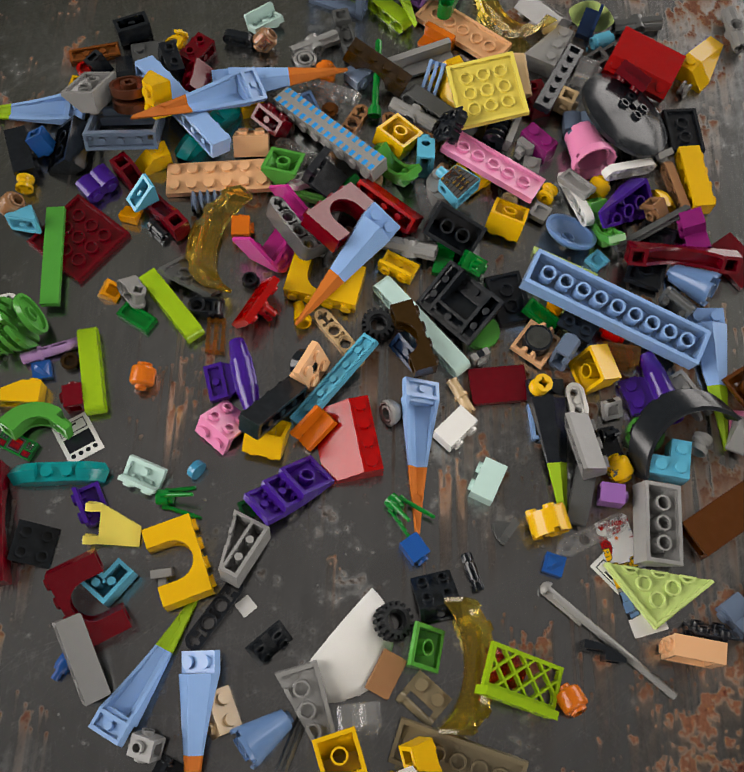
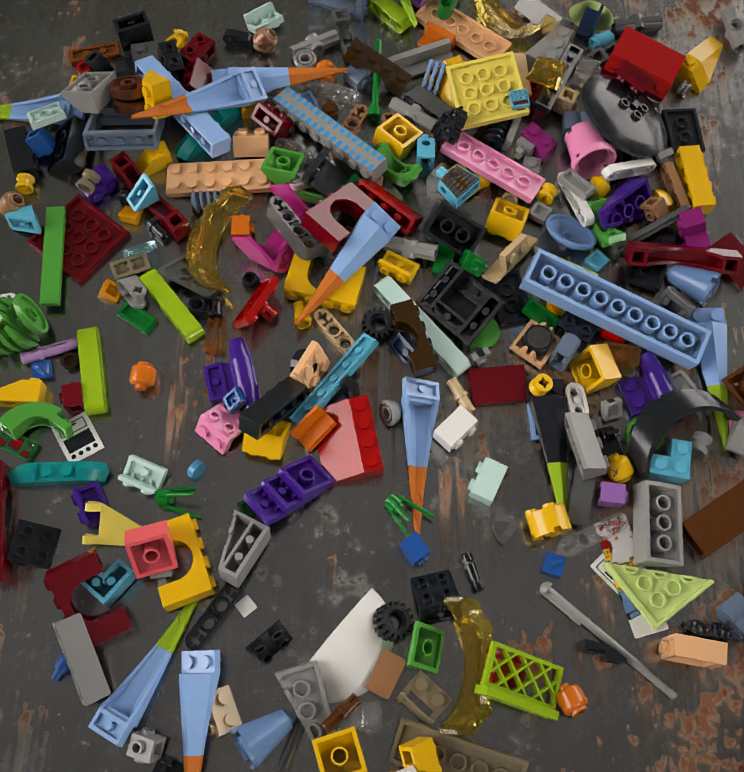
(46, 115): none -> light aqua plate
(88, 181): none -> dark tan wheel
(122, 195): none -> black plate
(130, 265): none -> dark tan hinge
(146, 246): none -> clear light blue tile
(150, 549): none -> coral slope
(234, 400): none -> blue tile
(341, 713): none -> reddish brown axle
(349, 387): none -> black beam
(509, 257): none -> tan bracket
(519, 99): none -> tile
(548, 72): none -> clear yellow slope

